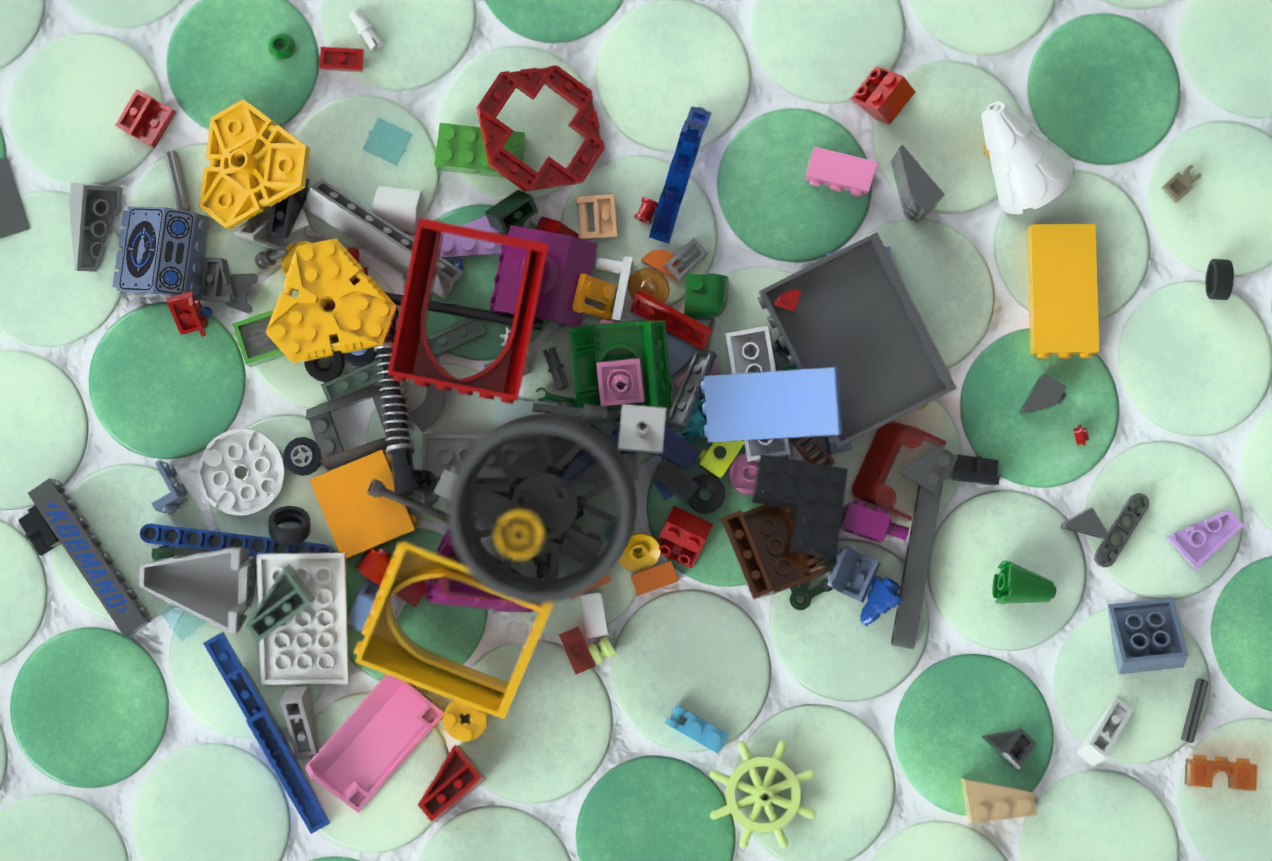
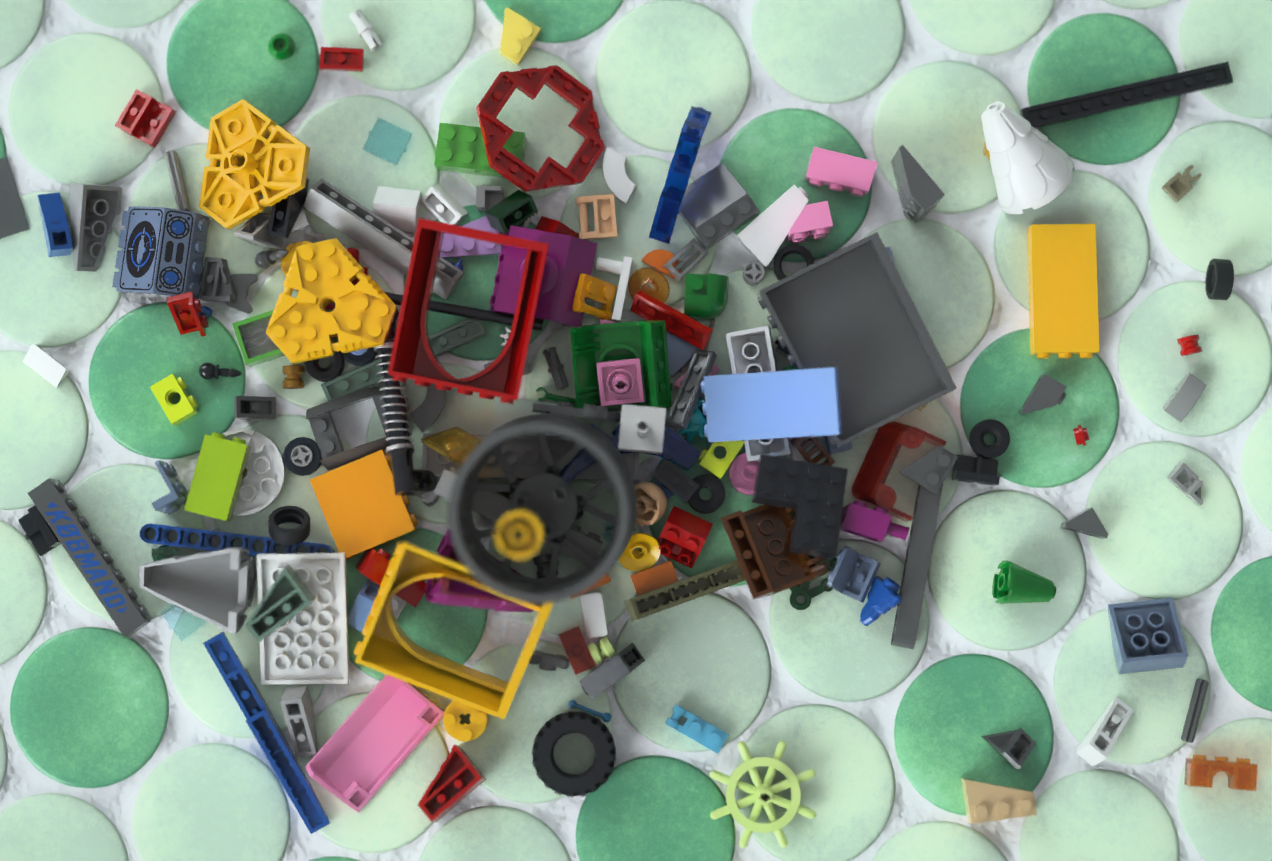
(45, 365): none -> white slope
(55, 225): none -> blue slope
(165, 390): none -> neon yellow brick
(209, 371): none -> black bar
(218, 476): none -> lime brick
(254, 407): none -> dark grey slope
(293, 378): none -> pearl gold wheel
(377, 488): dark grey piece -> none
(443, 205): none -> white slope
(452, 444): none -> clear yellow slope
(488, 197): none -> light grey panel
(517, 36): none -> light yellow wing
(549, 661): none -> dark grey piece
(567, 783): none -> black tyre
(606, 716): none -> dark azure hinge
(612, 671): none -> slope
(616, 177): none -> white tile
(646, 210): red bush -> none
(650, 503): none -> light nougat cylinder
(684, 590): none -> olive slope
(716, 206): none -> dark grey slope
(753, 269): none -> light grey wheel
(769, 230): none -> white slope
(788, 300): red tile -> none
(790, 249): none -> black tyre
(812, 222): none -> bright pink slope
(883, 94): red slope -> none
(1001, 434): none -> black tyre
(1124, 532): dark grey beam -> none
(1128, 95): none -> black plate
(1185, 397): none -> light grey slope
(1187, 482): none -> light grey slope
(1189, 345): none -> red wheel
(1204, 538): lavender wing -> none

